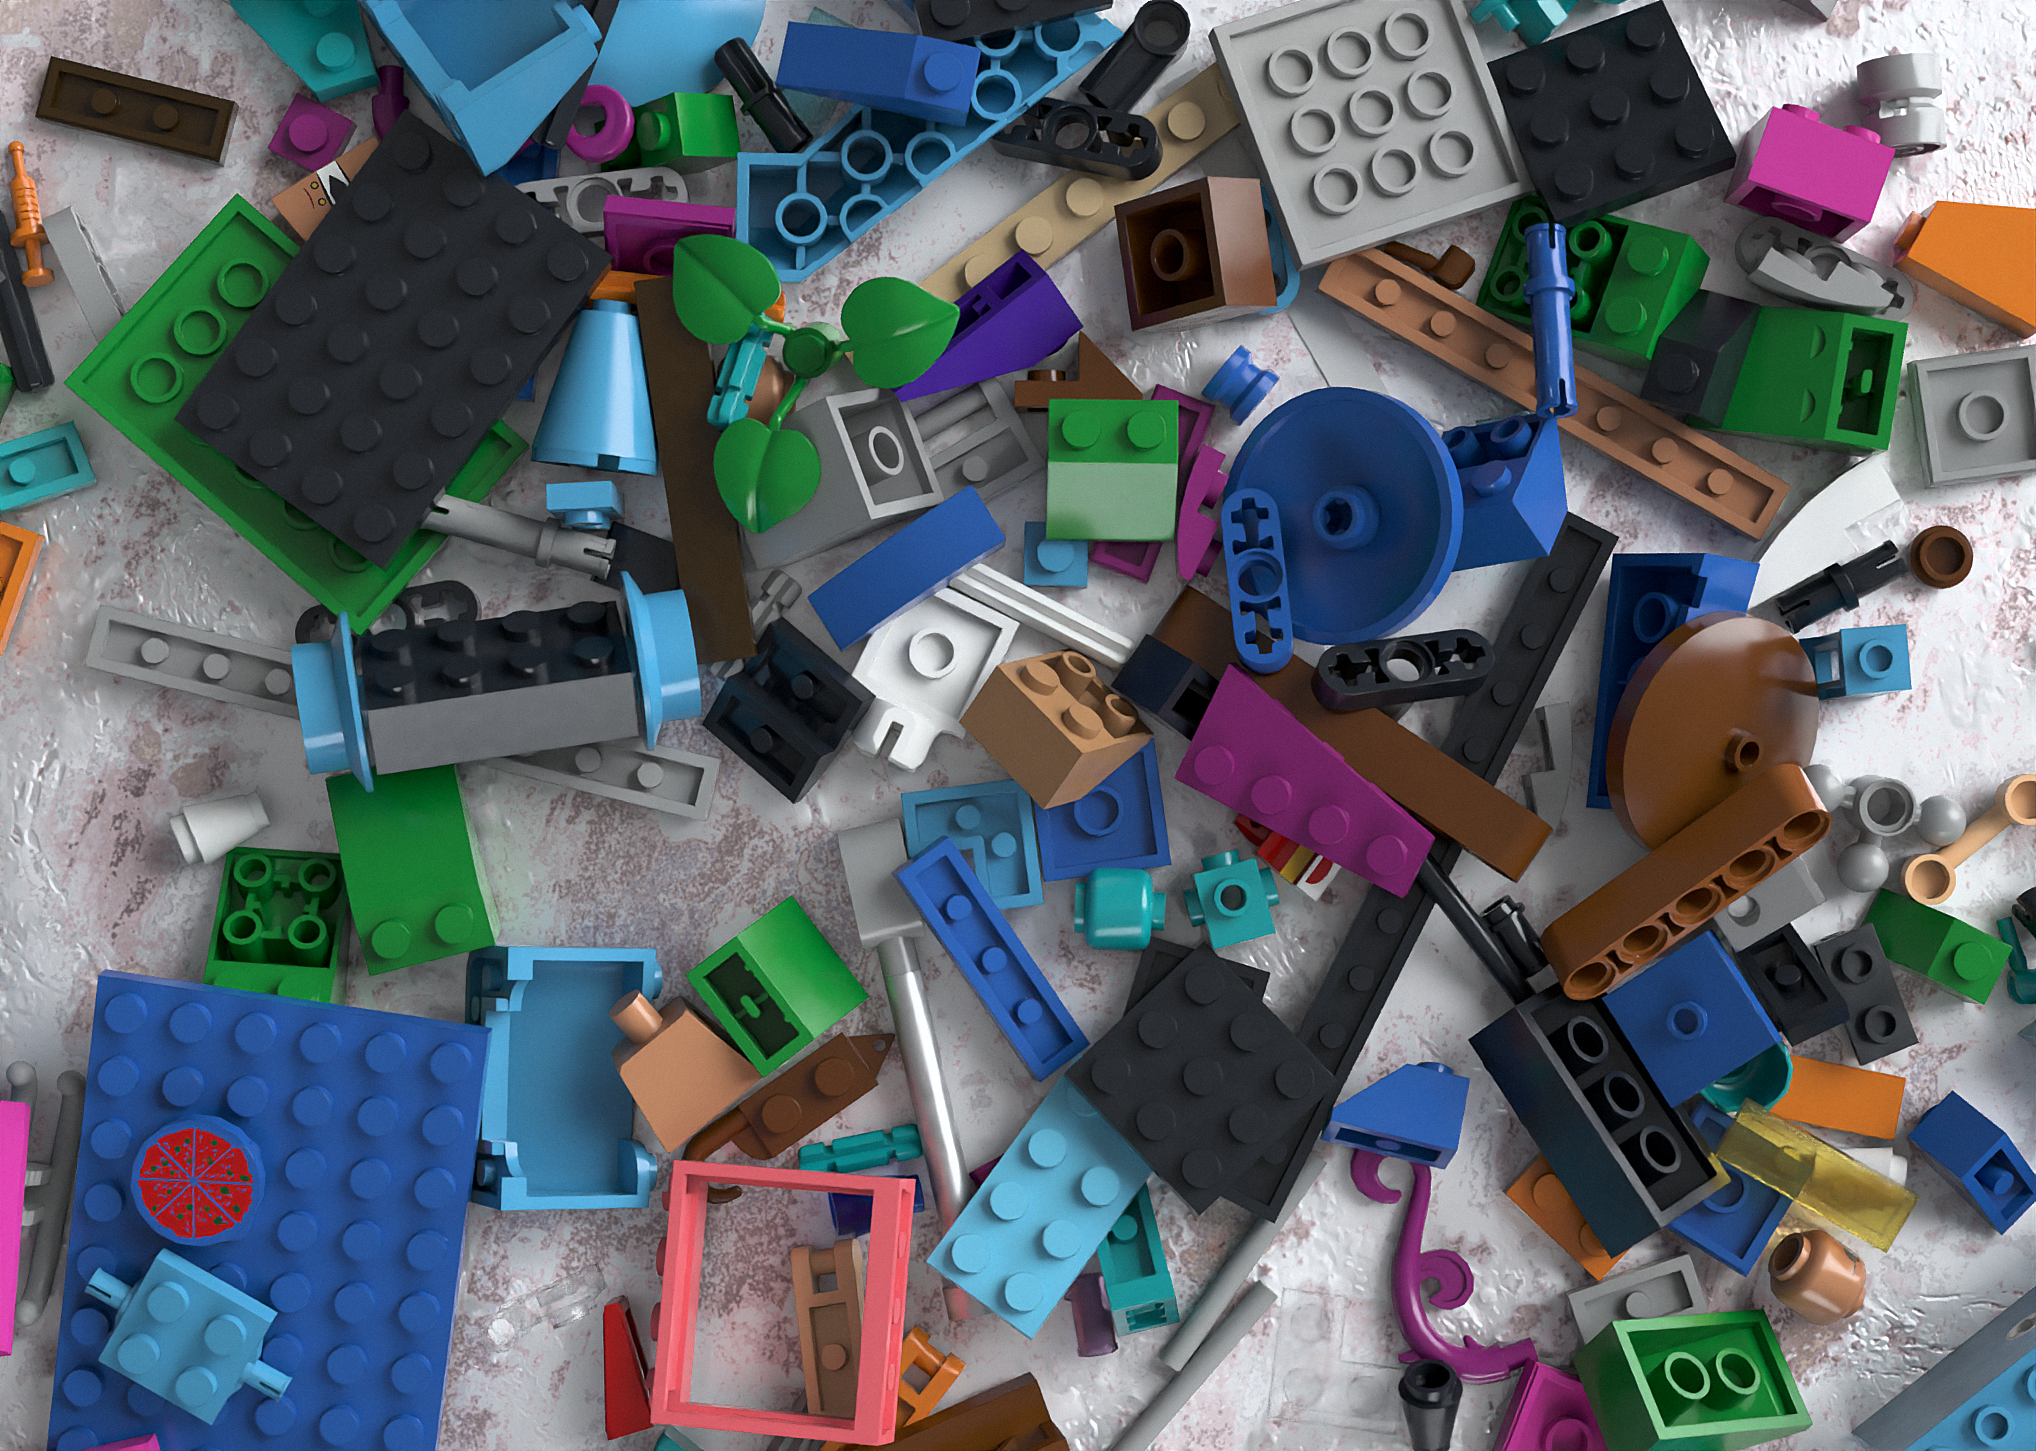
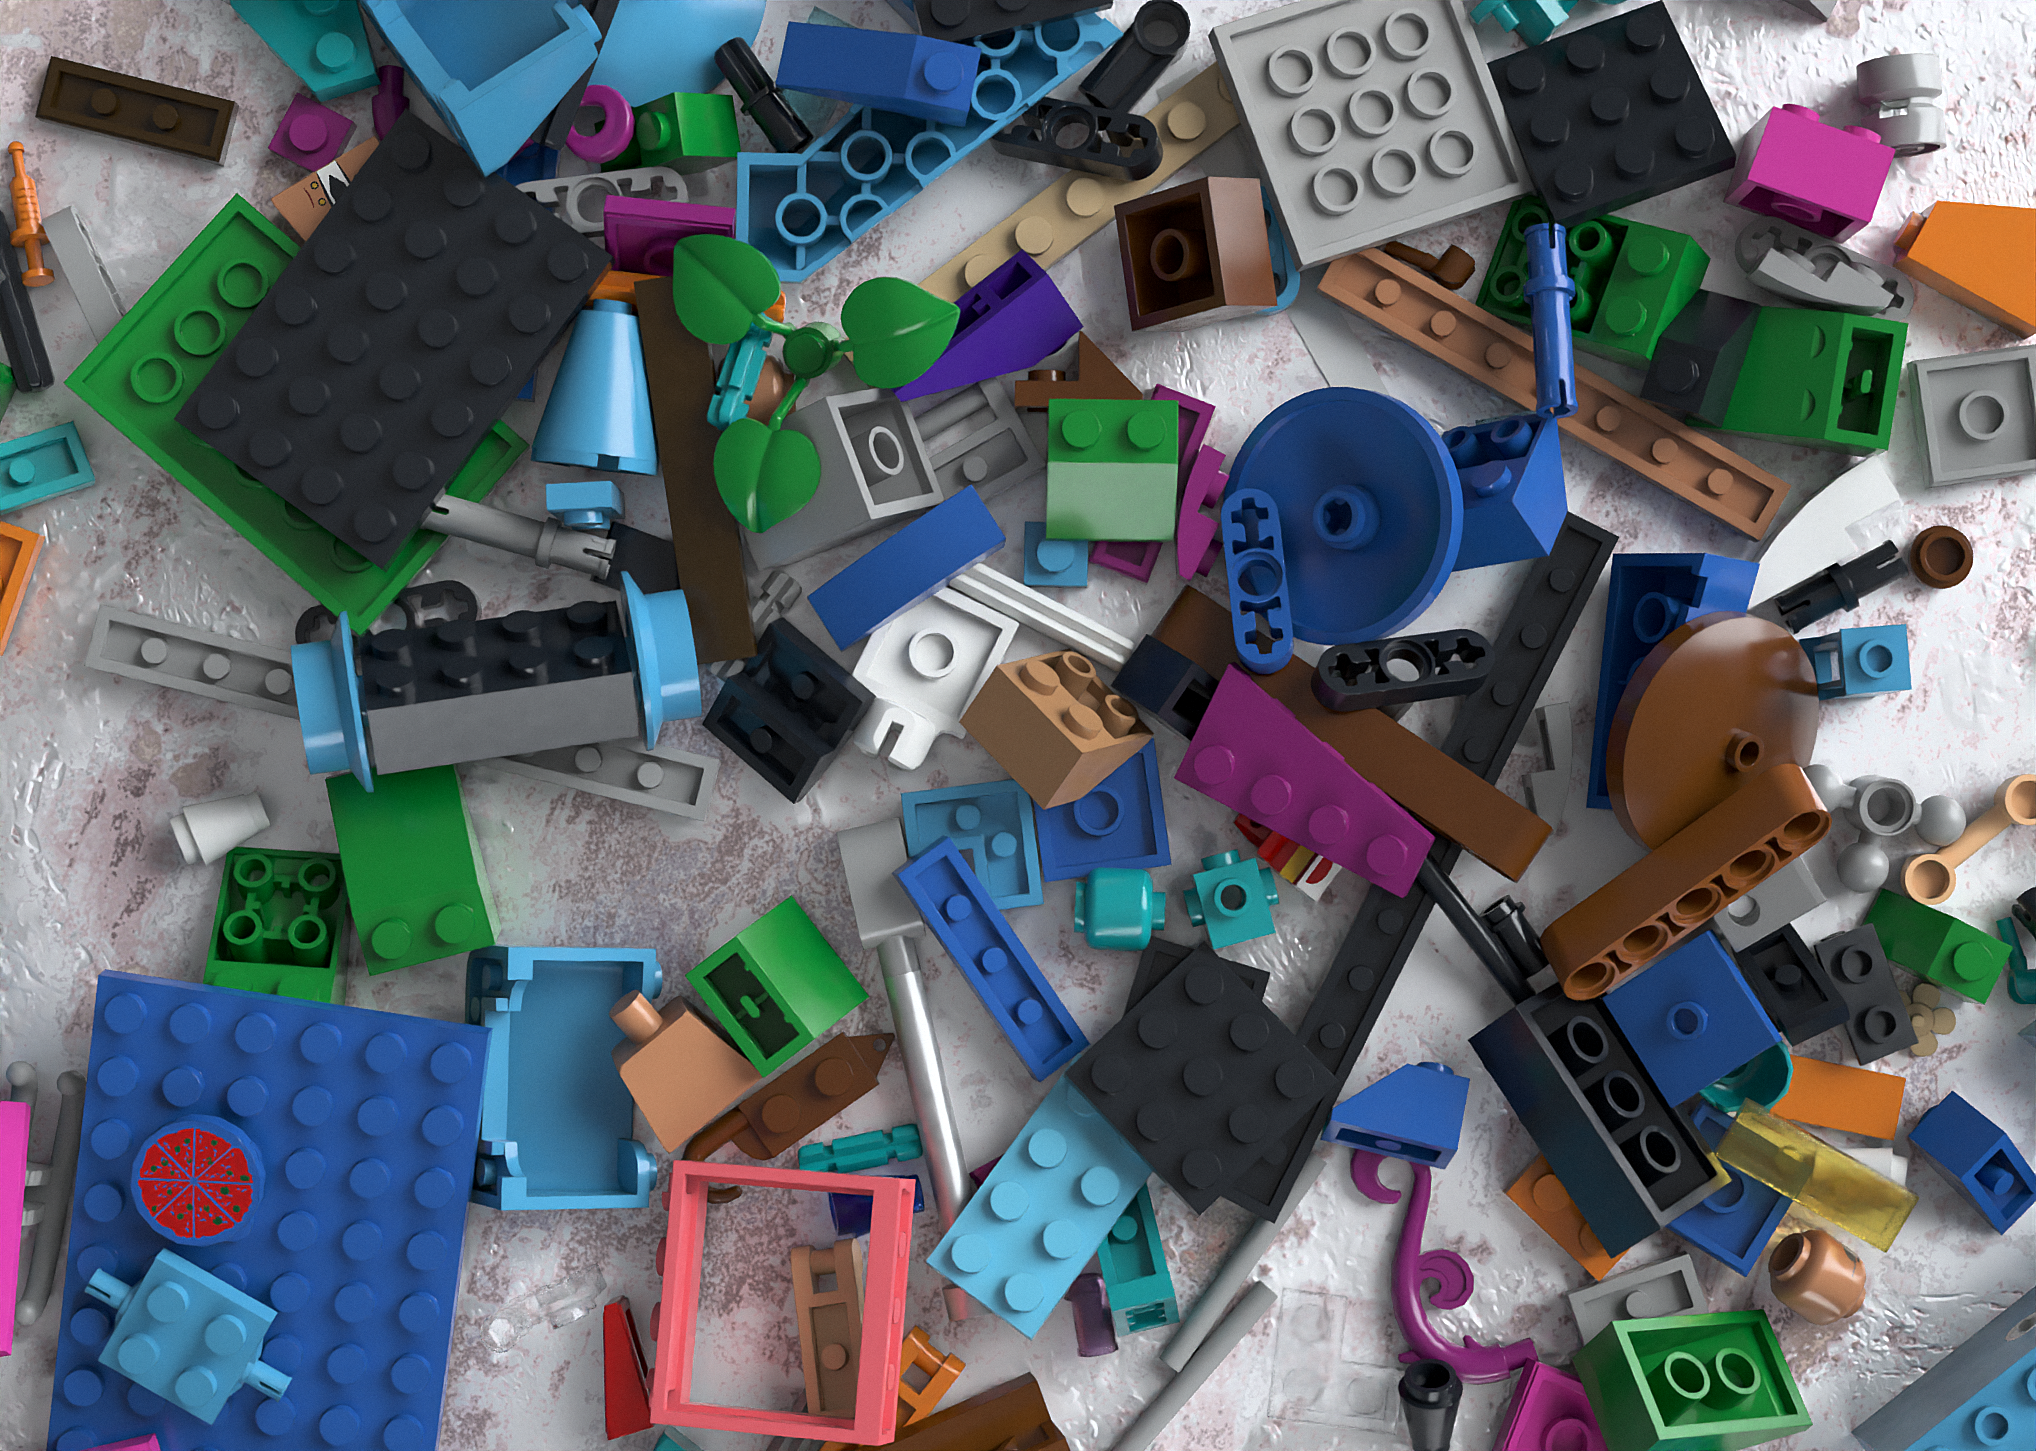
(1240, 385): blue wheel -> none
(1940, 1020): none -> tan plant

